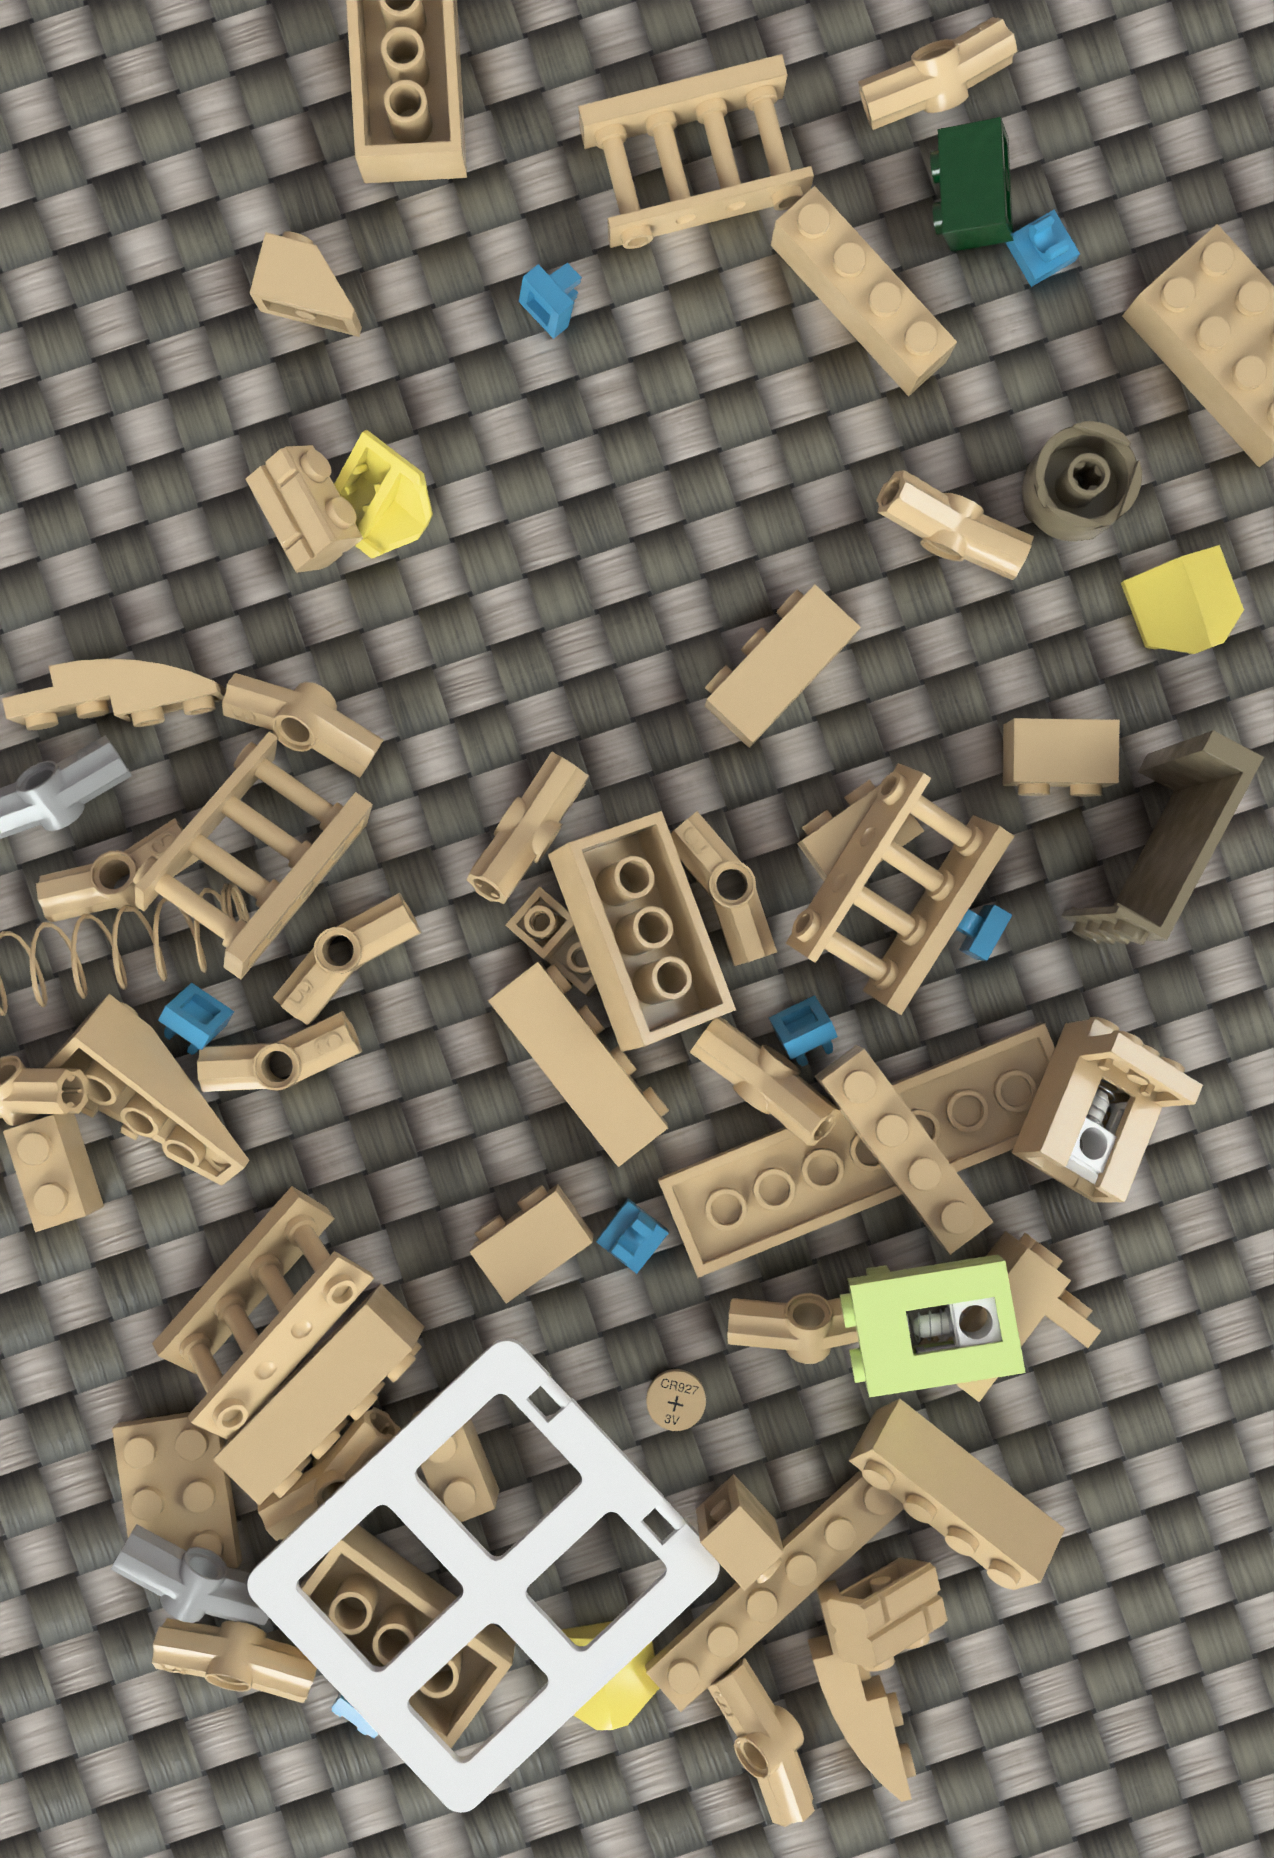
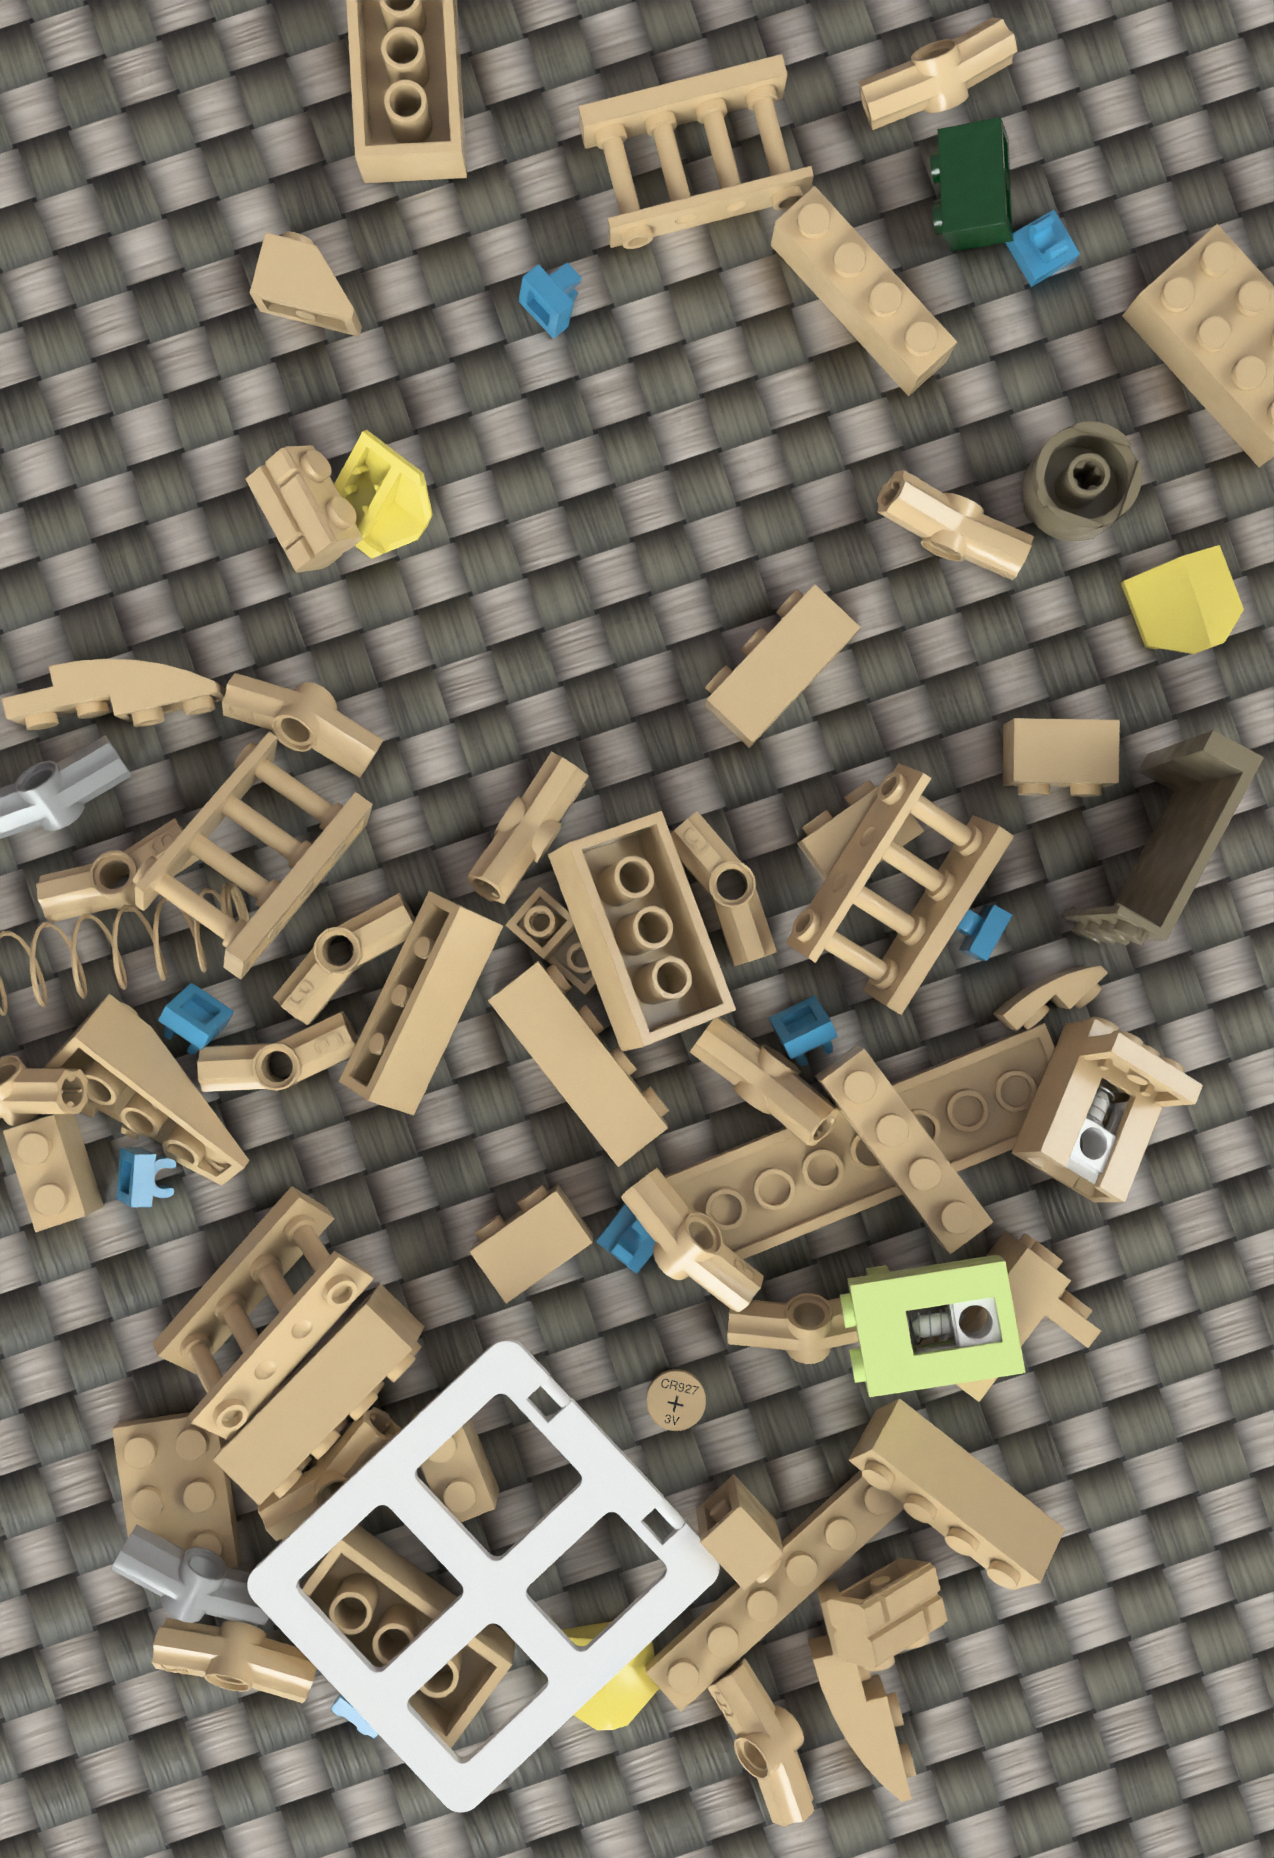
(137, 1177): none -> tile
(420, 1004): none -> tan brick
(691, 1243): none -> tan piece
(1065, 989): none -> tan slope

